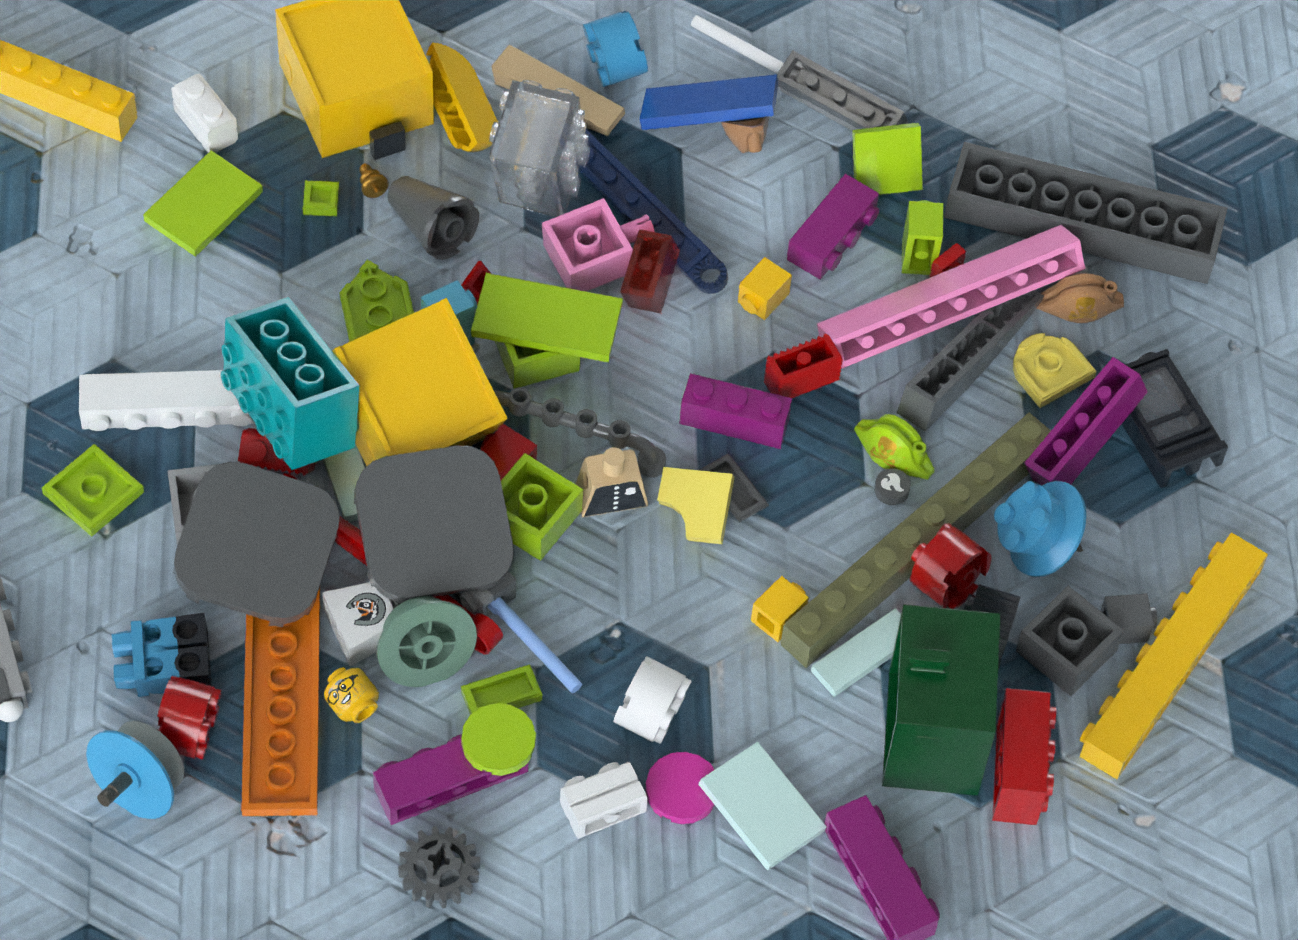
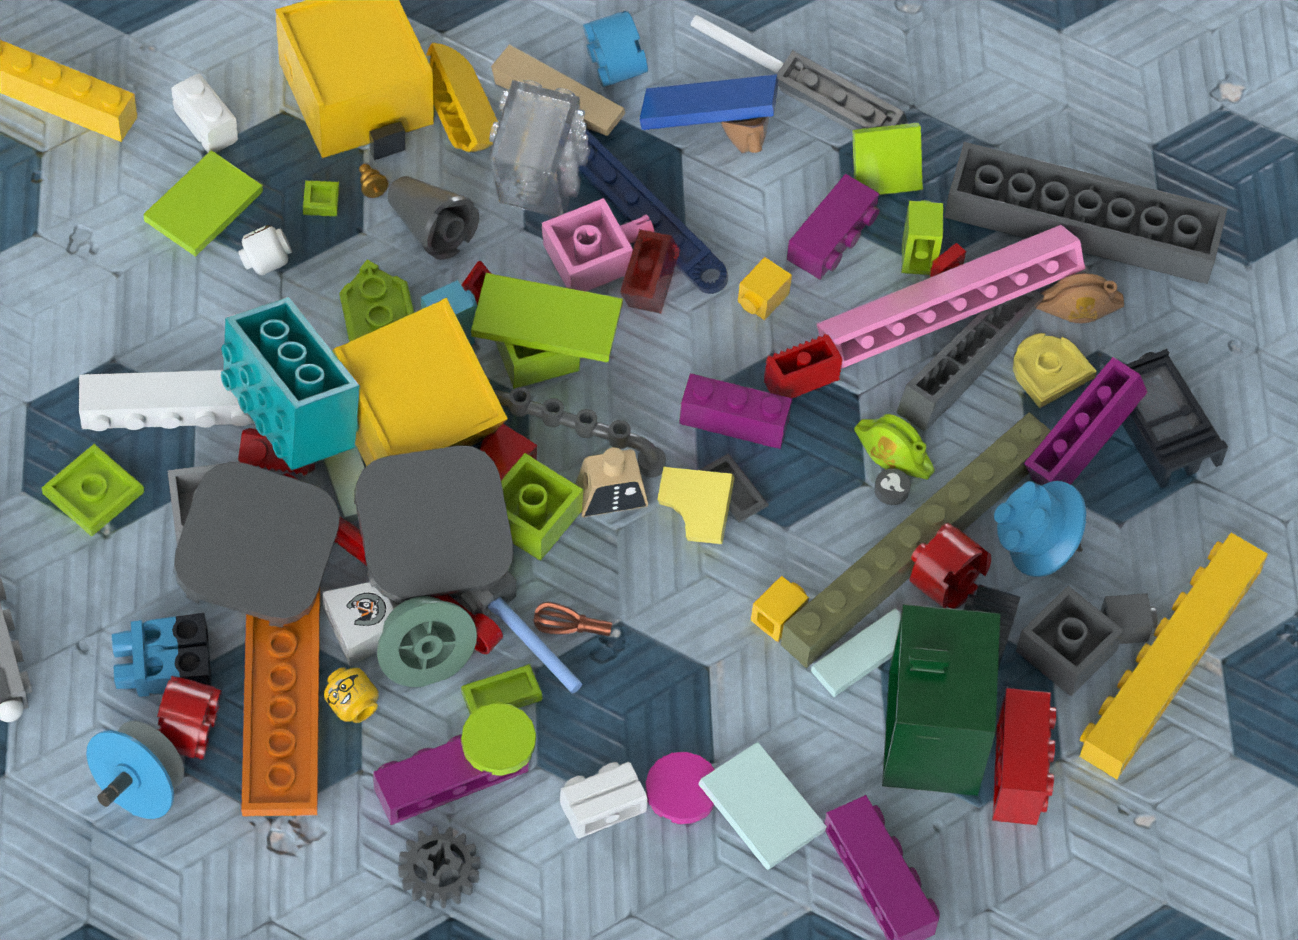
(265, 250): none -> white head
(578, 622): none -> copper piece
(652, 700): white brick -> none

